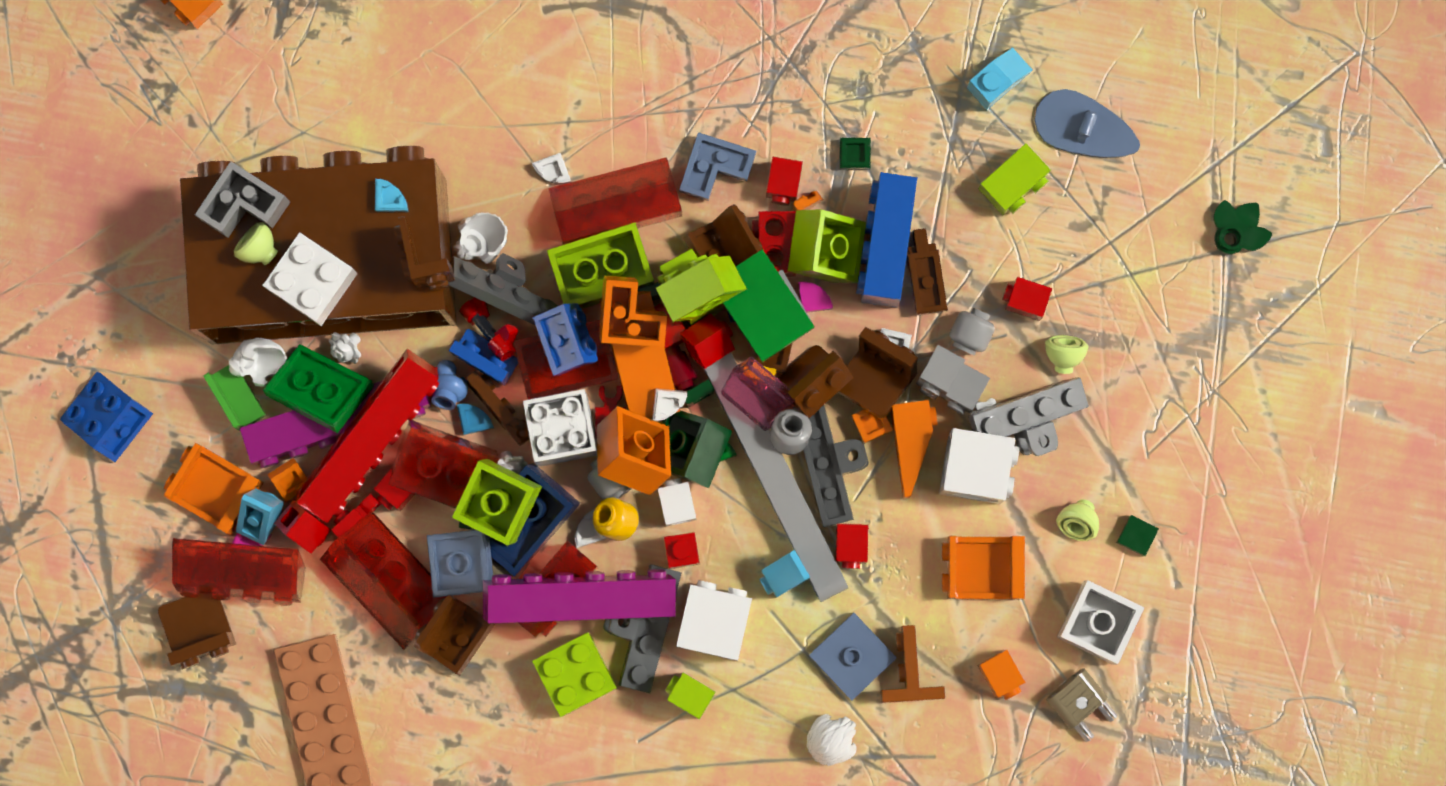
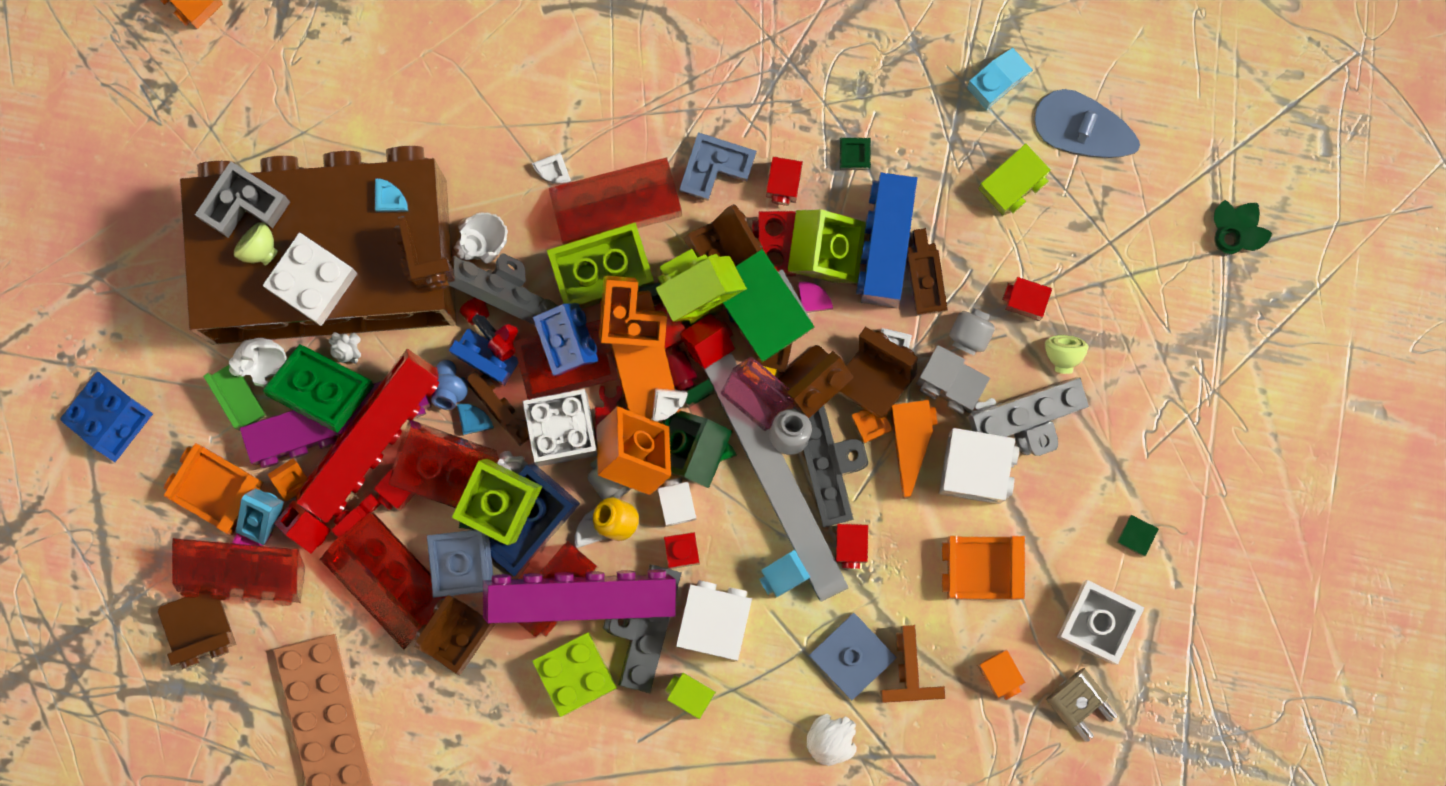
(807, 202): orange tile -> none
(1079, 521): yellowish green brick -> none

